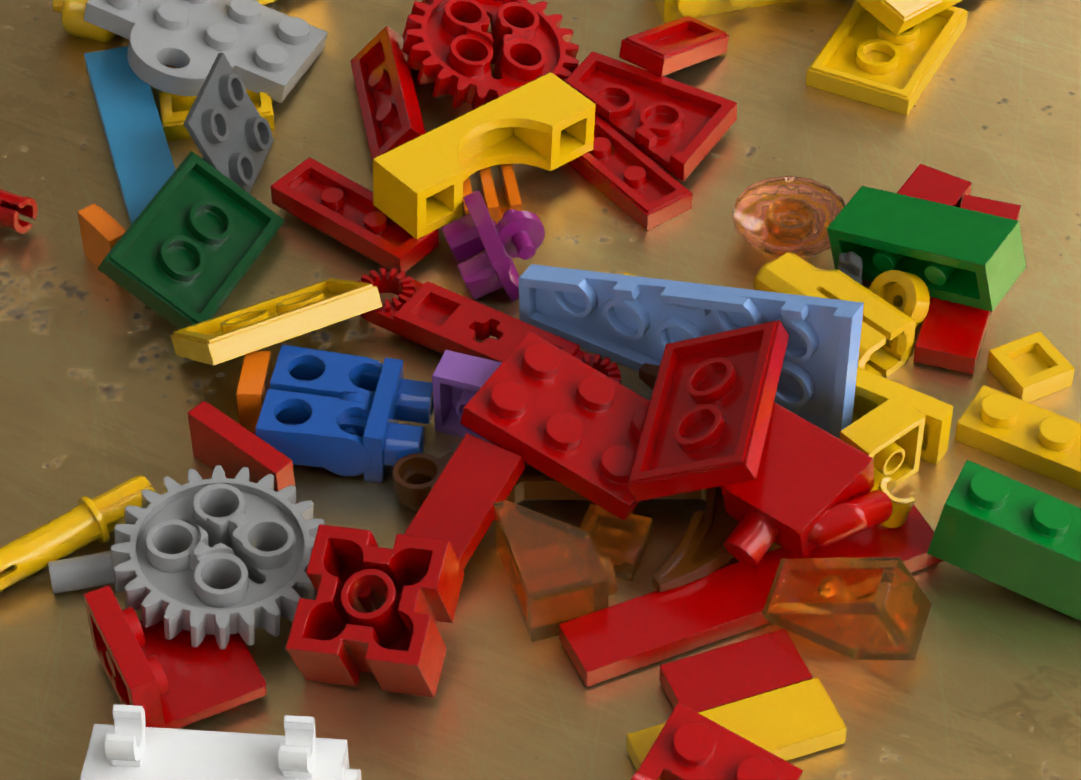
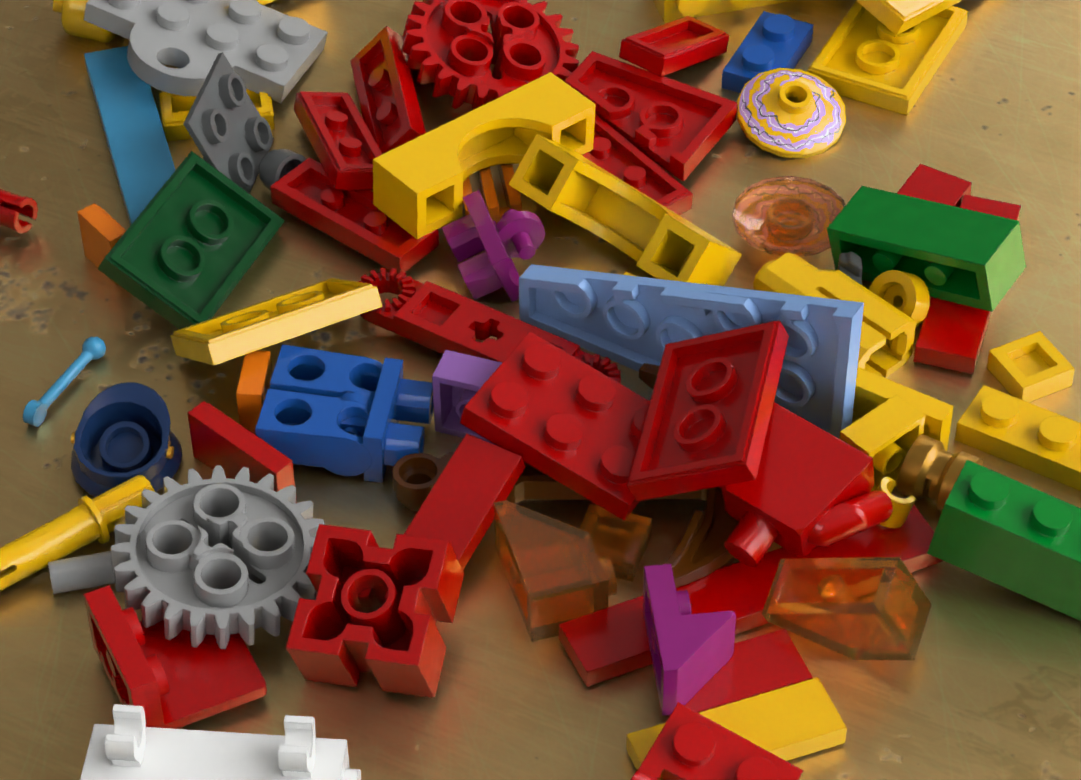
(36, 411): none -> dark azure hinge
(122, 437): none -> dark blue piece
(277, 164): none -> dark grey hinge
(338, 138): none -> red tile
(621, 215): none -> yellow arch
(682, 645): none -> magenta slope
(769, 45): none -> blue plate
(791, 113): none -> dish
(931, 470): none -> pearl gold wheel

